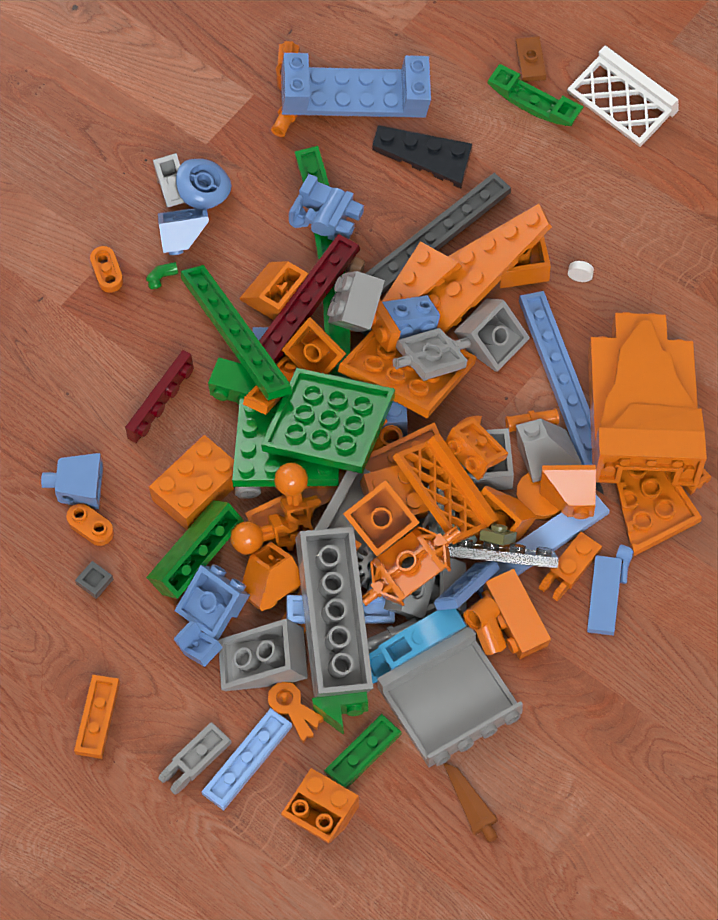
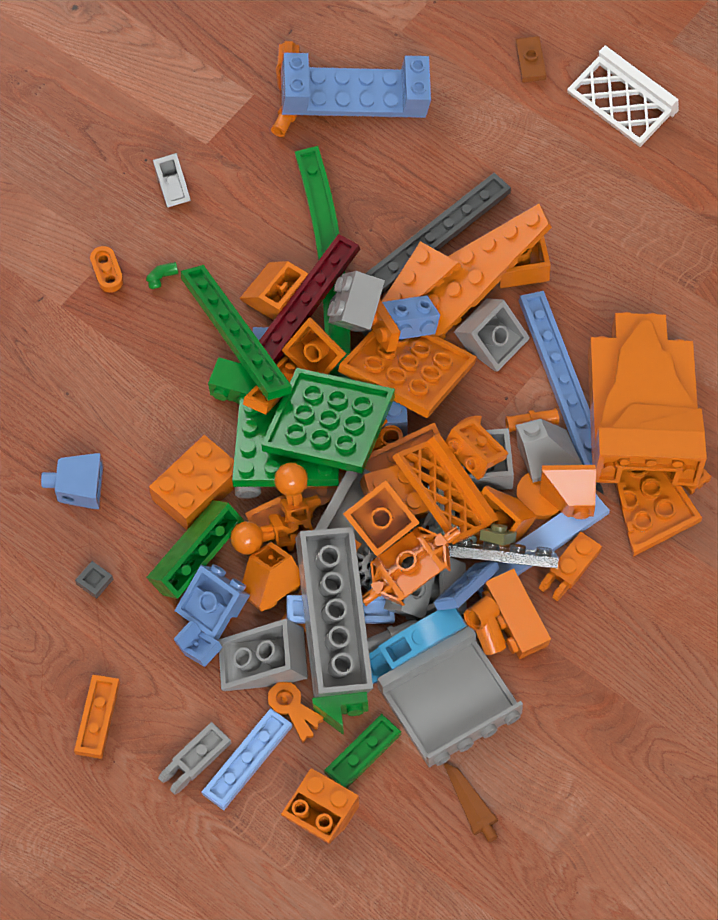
(89, 523): orange plate -> none
(159, 396): dark red plate -> none
(181, 228): slope -> none
(202, 183): medium blue hat -> none
(326, 211): medium blue hips -> none
(357, 265): medium nougat tile -> none
(431, 353): light grey plate -> none
(437, 155): black wing -> none
(532, 100): green slope -> none
(580, 271): white tile -> none
(604, 595): medium blue tile -> none
(626, 554): medium blue hand -> none

